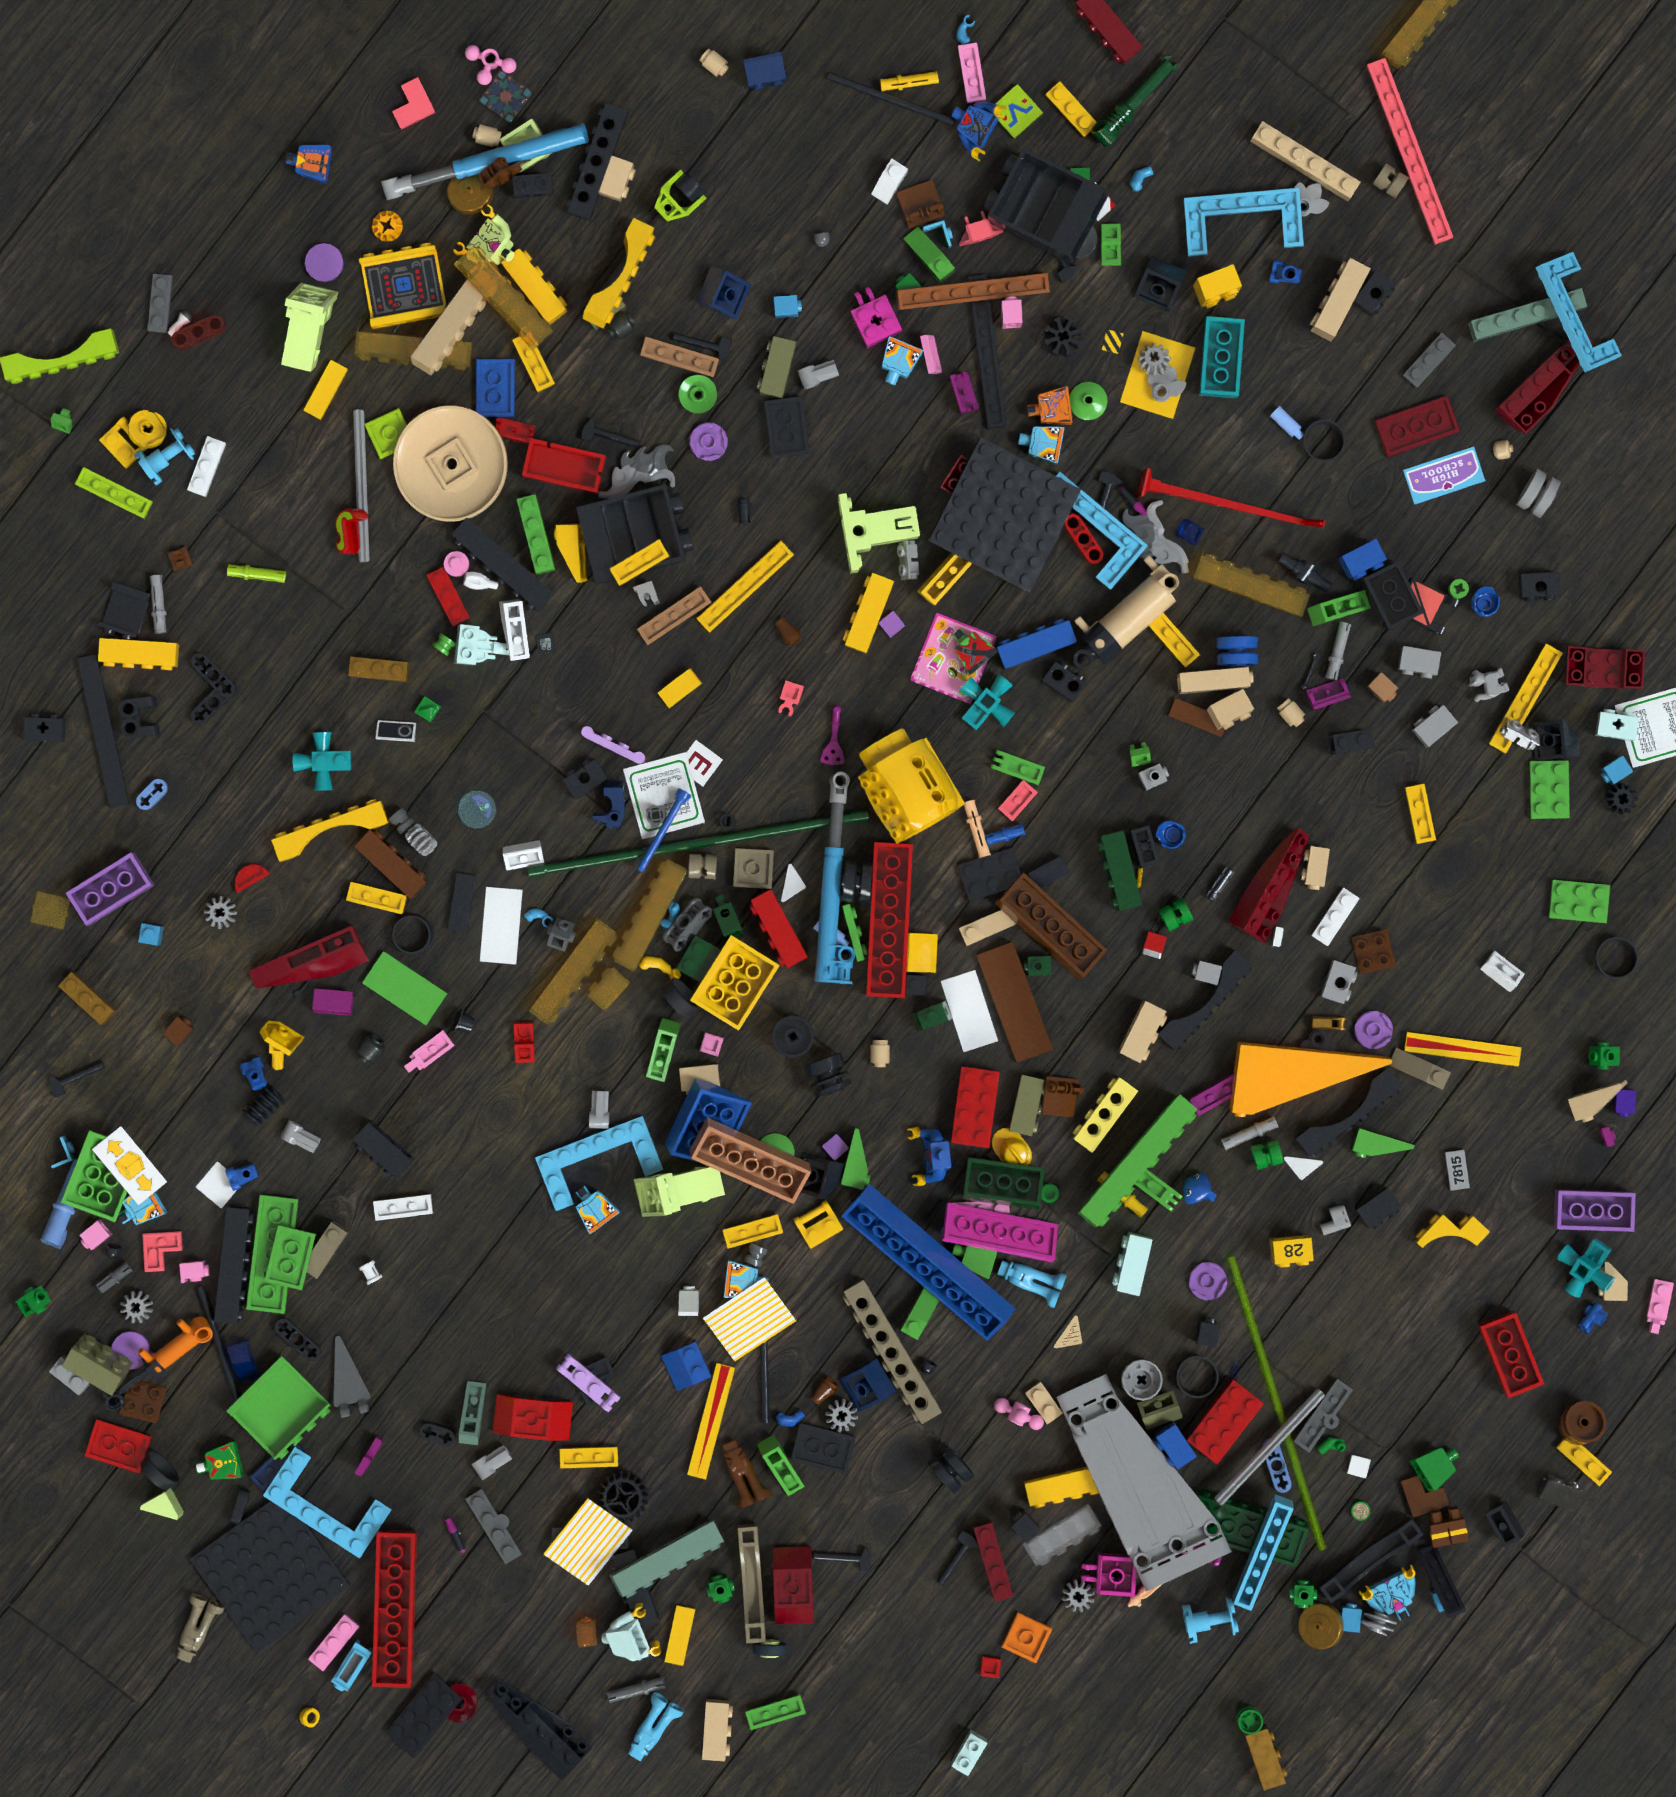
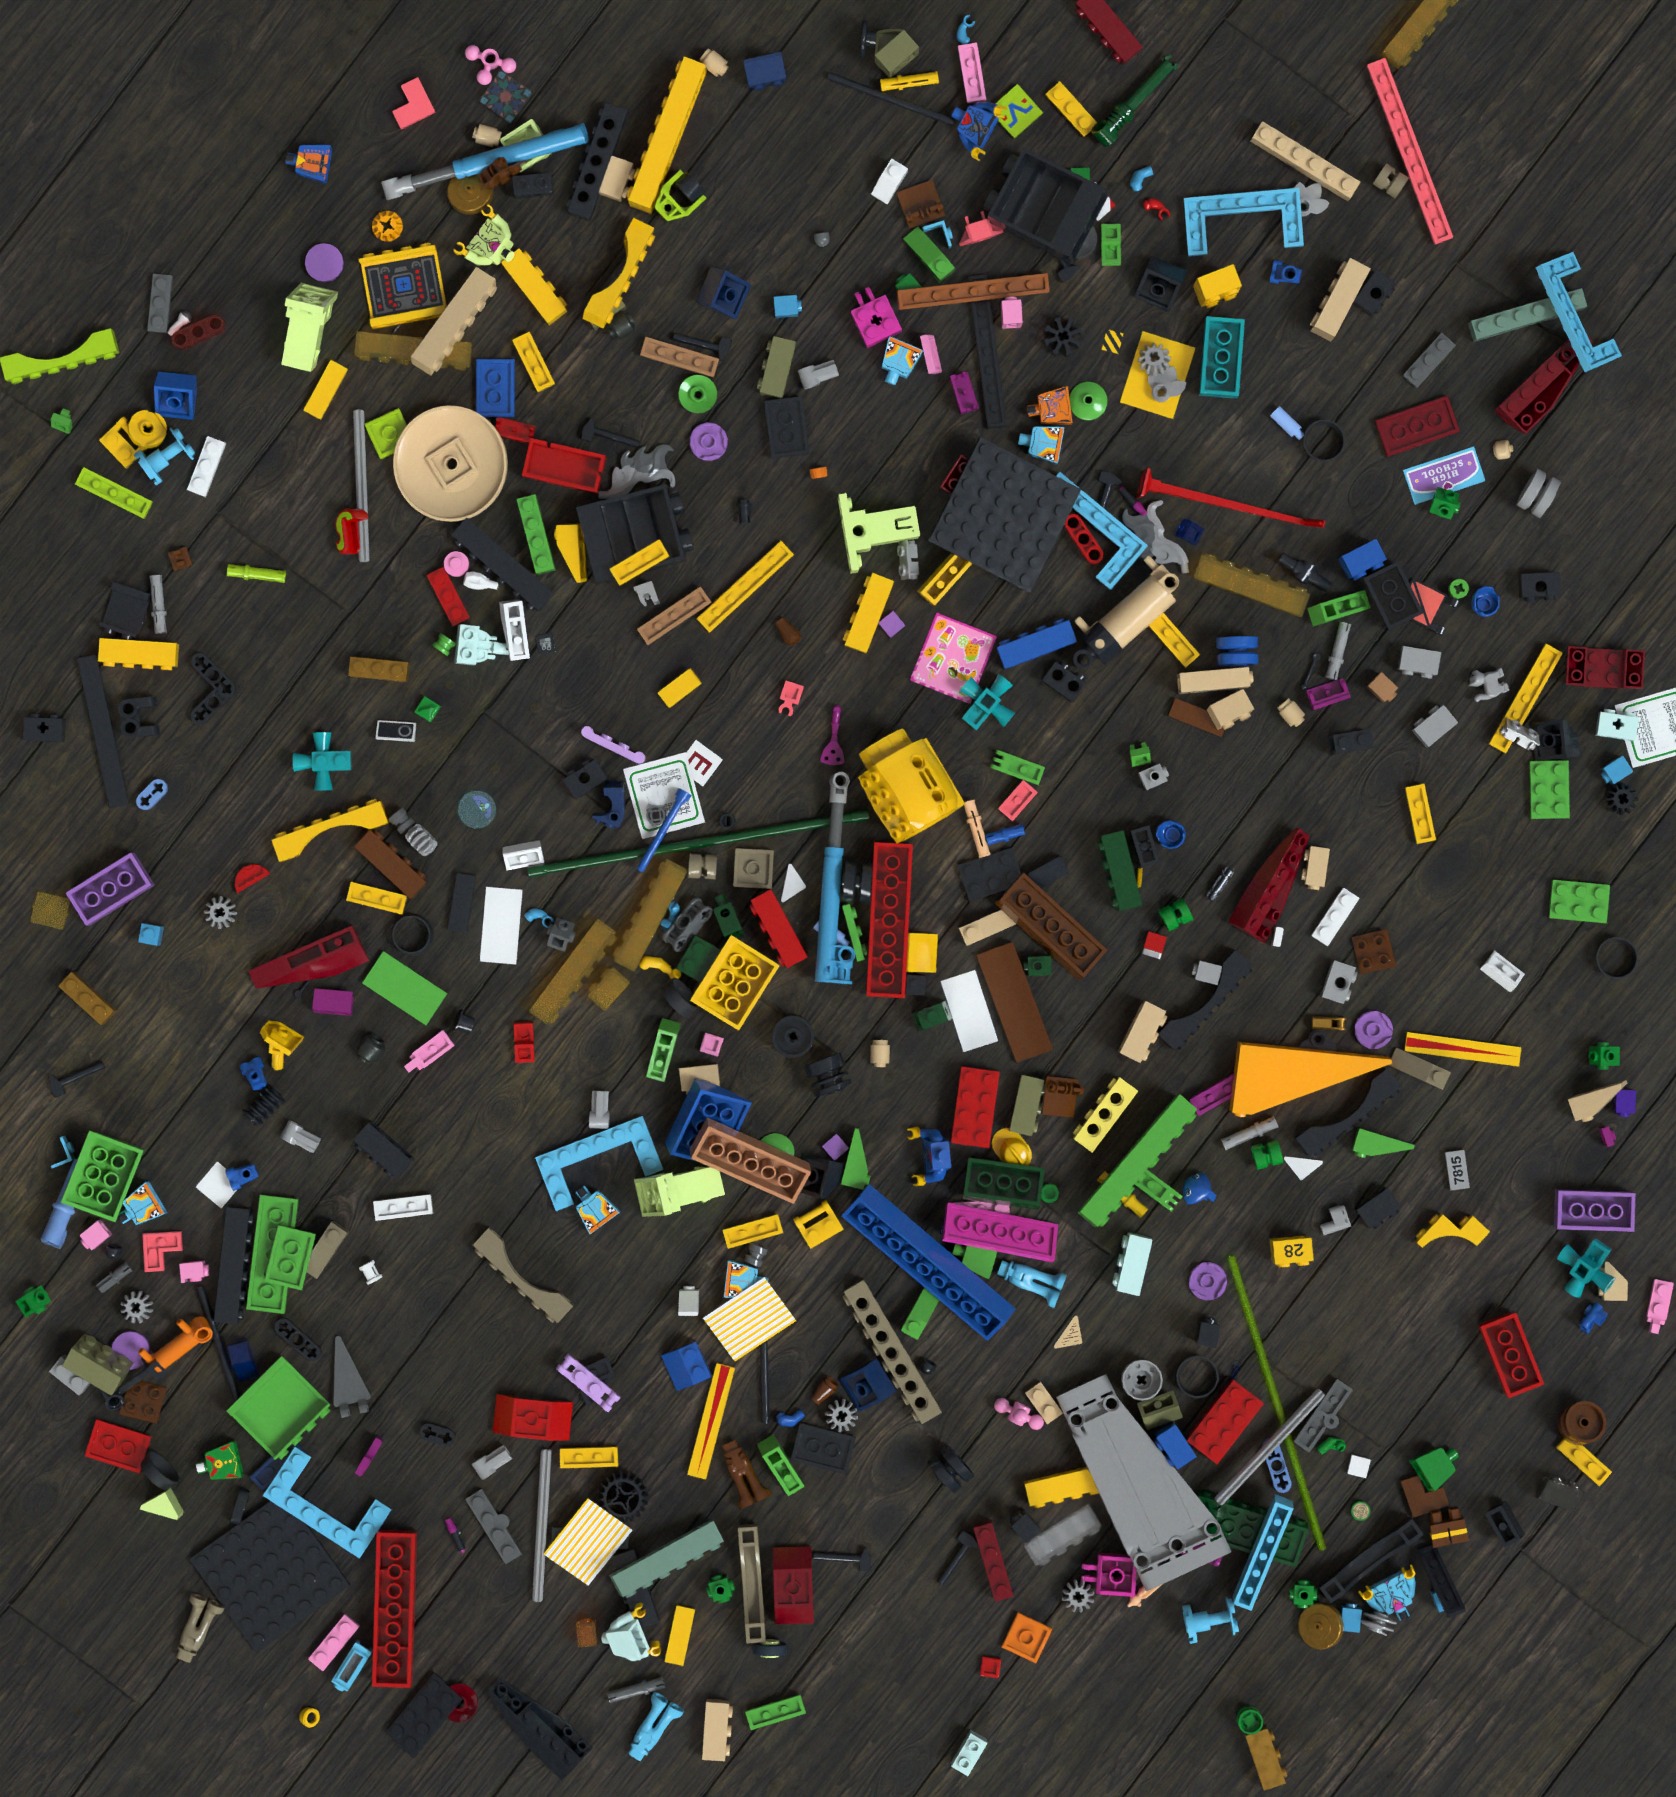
(129, 1165): white sticker -> none
(175, 395): none -> blue slope
(179, 1030): reddish brown brick -> none
(472, 1413): sand green slope -> none
(503, 297): clear yellow brick -> none
(541, 1527): none -> light grey axle
(552, 1302): none -> dark tan arch
(667, 134): none -> yellow brick
(818, 472): none -> orange axle
(892, 48): none -> olive piece
(972, 650): torso -> none
(1156, 204): none -> red arm
(1445, 503): none -> green brick

